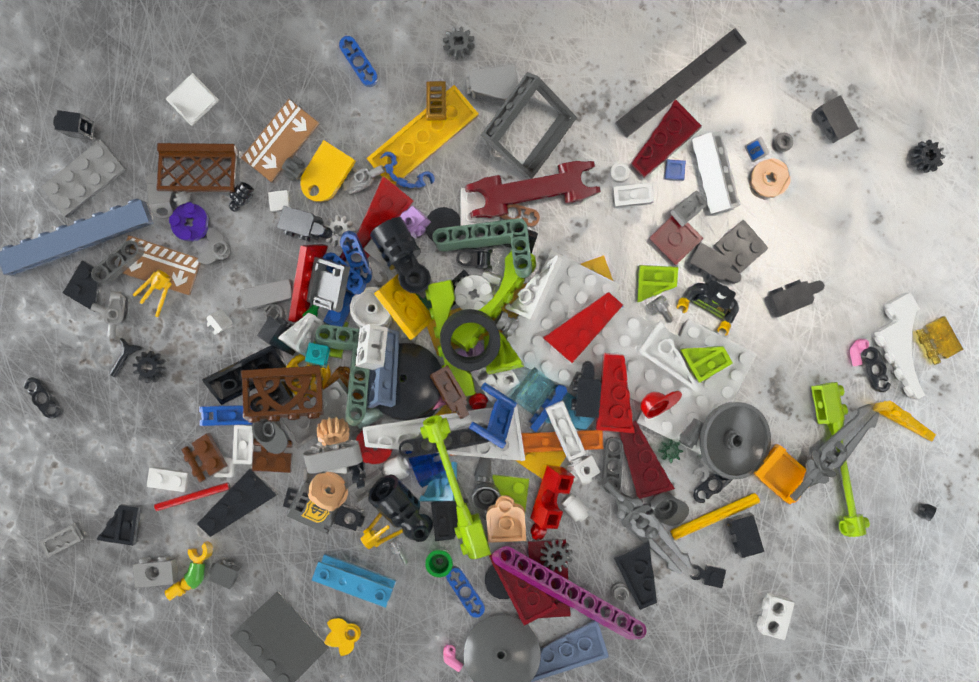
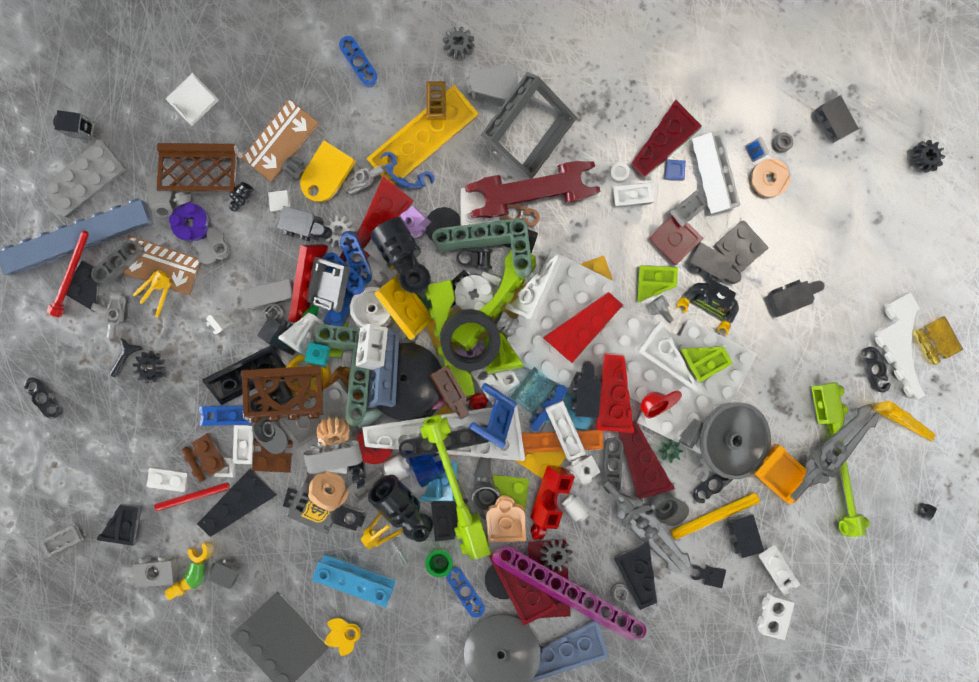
(56, 308): none -> red piece
(450, 658): bright pink arm -> none
(680, 83): black tile -> none
(778, 569): none -> white plate
(856, 350): bright pink arm -> none

